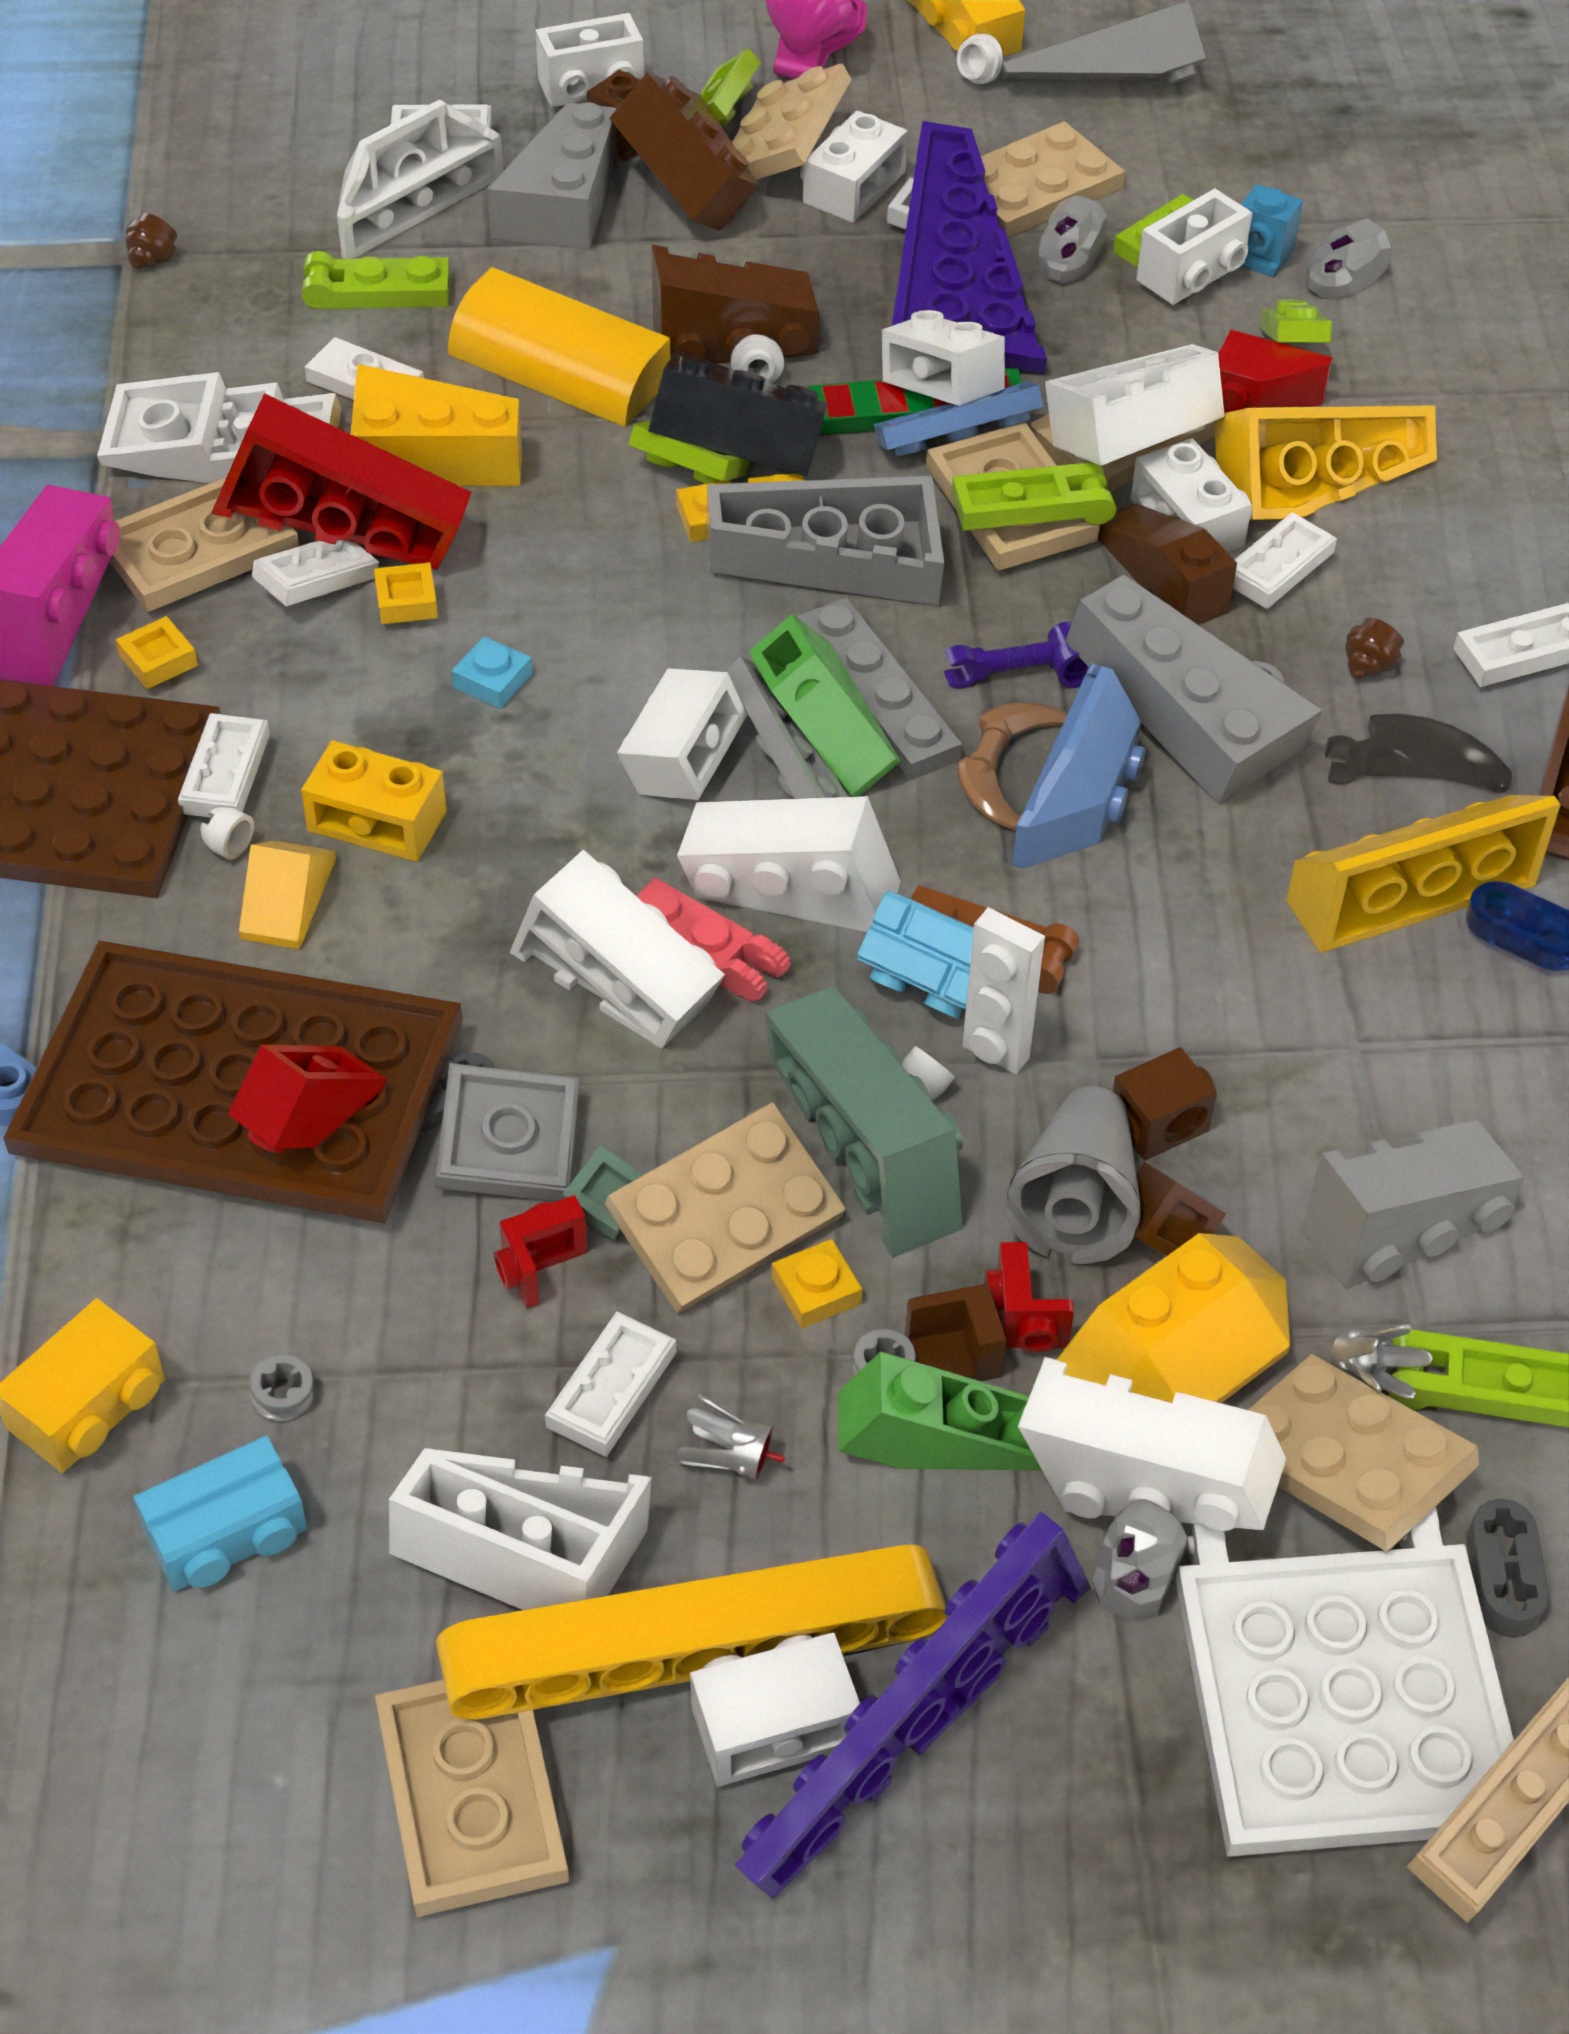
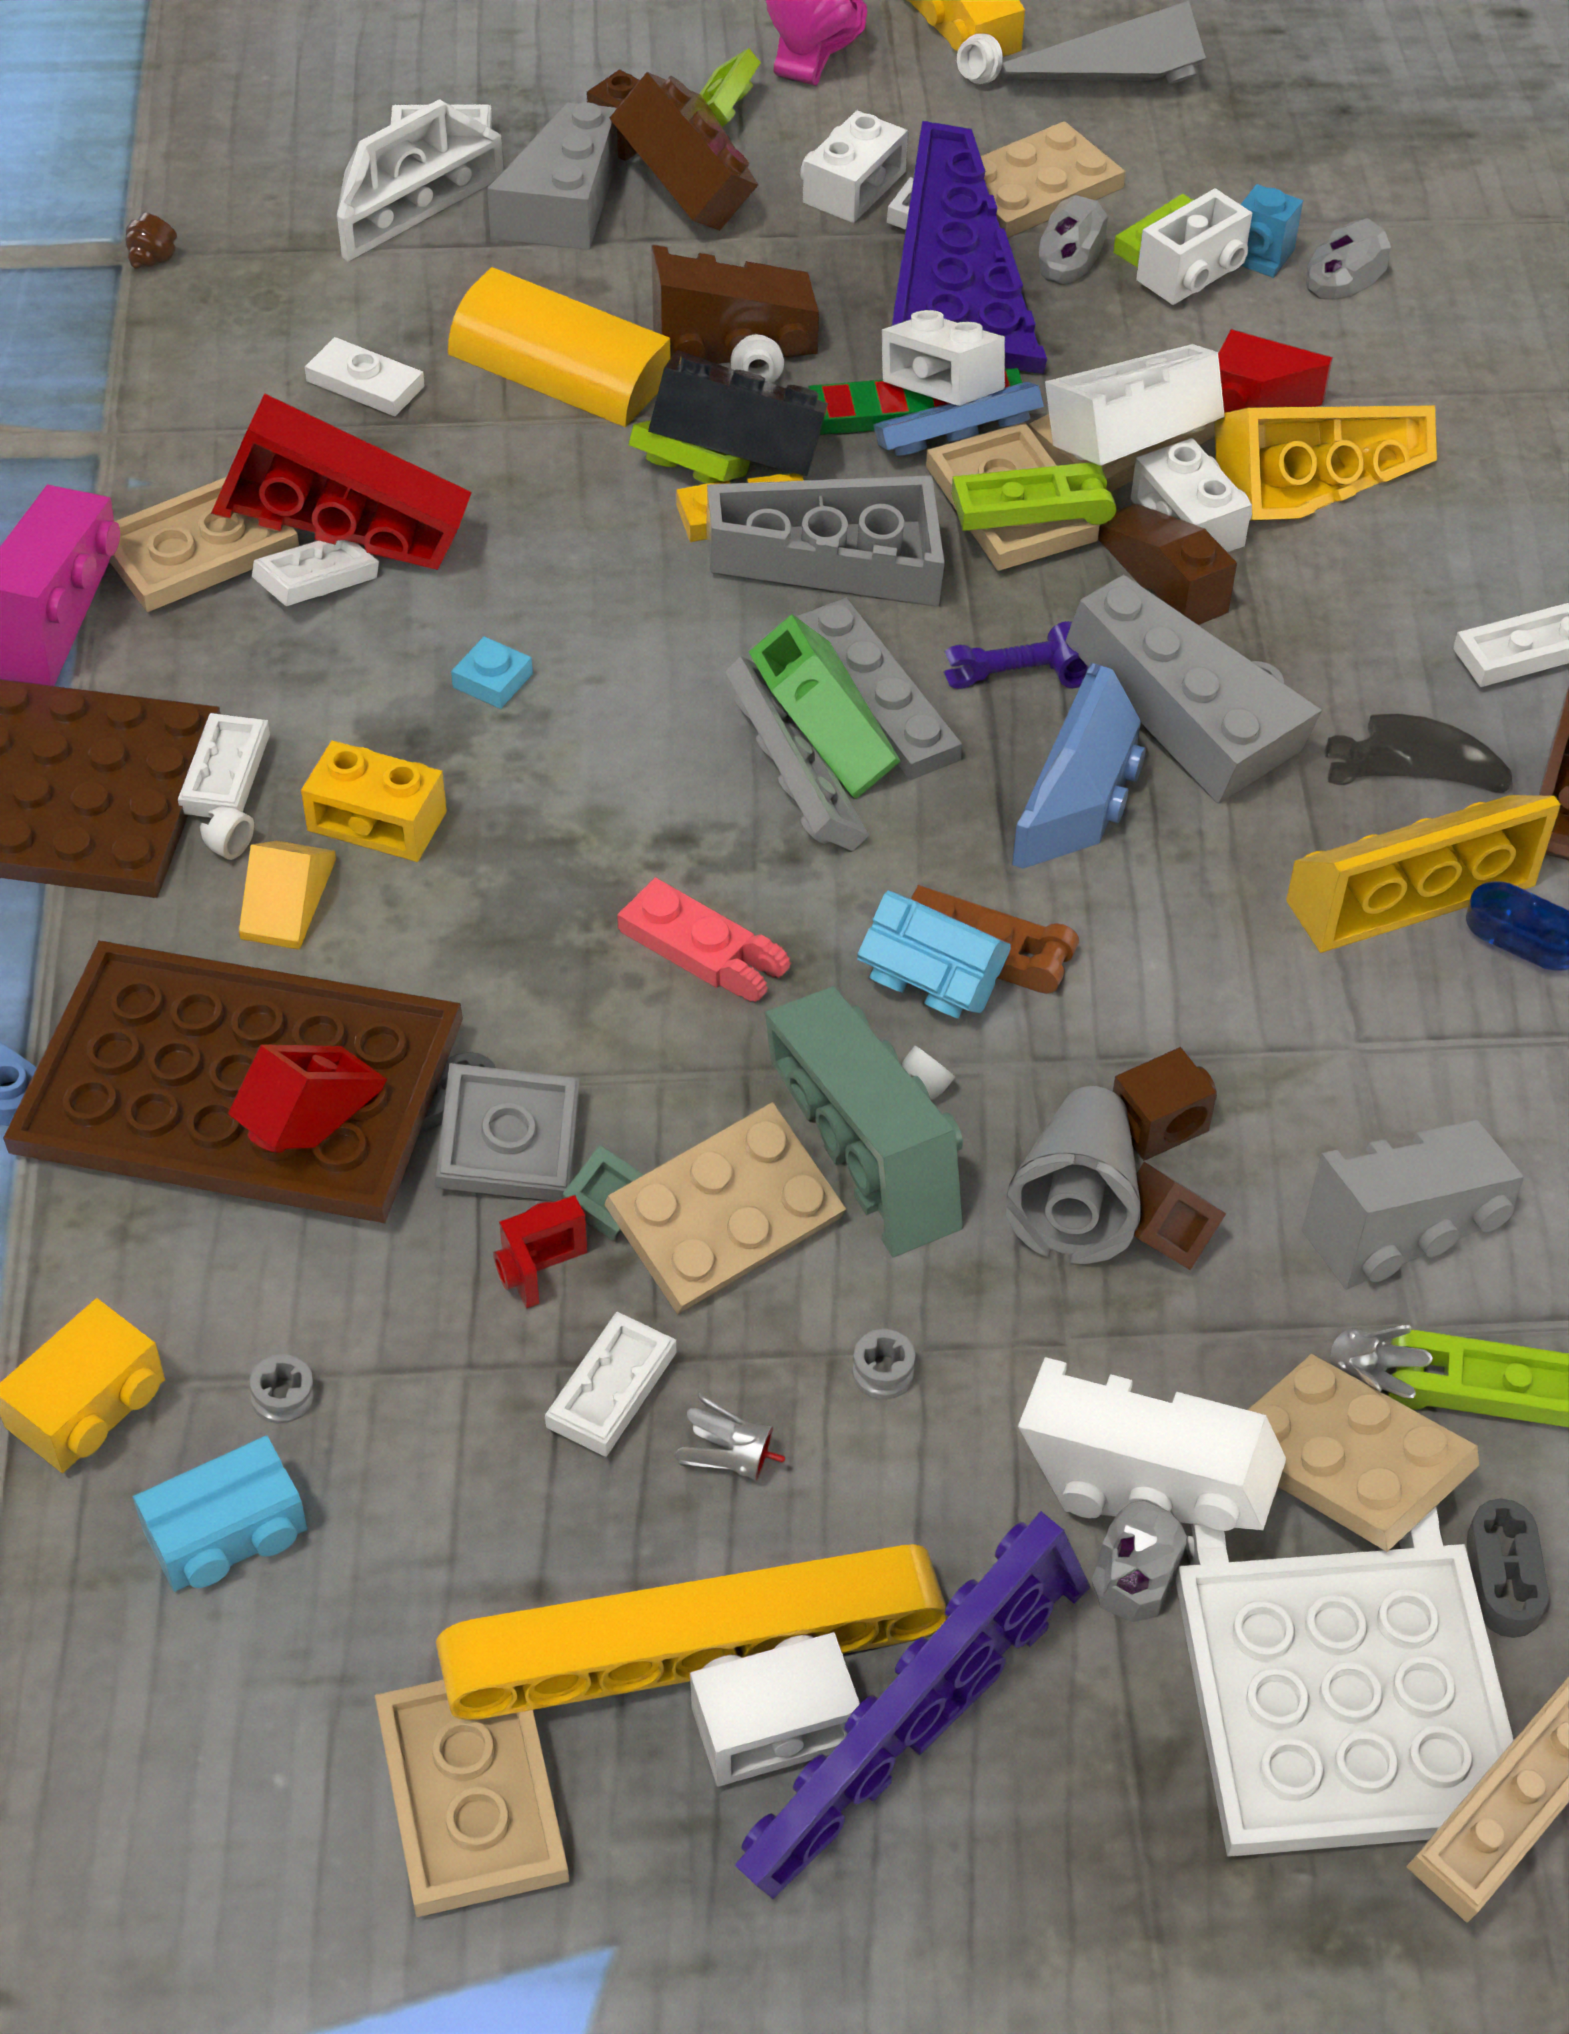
(156, 652): yellow plate -> none
(190, 424): white slope -> none
(375, 282): lime plate -> none
(405, 593): yellow plate -> none
(440, 426): yellow wedge -> none
(517, 1530): white wedge -> none
(584, 54): white brick -> none
(617, 949): white wedge -> none
(682, 733): white brick -> none
(789, 119): tan plate -> none
(791, 858): white wedge -> none
(816, 1283): yellow plate -> none
(931, 1419): bright green slope -> none
(958, 1332): reddish brown panel -> none
(978, 772): medium nougat piece -> none
(1002, 990): white plate -> none
(1026, 1322): red bracket -> none
(1188, 1324): yellow wedge -> none
(1281, 559): white plate -> none
(1296, 322): lime plate -> none
(1372, 648): reddish brown plate -> none

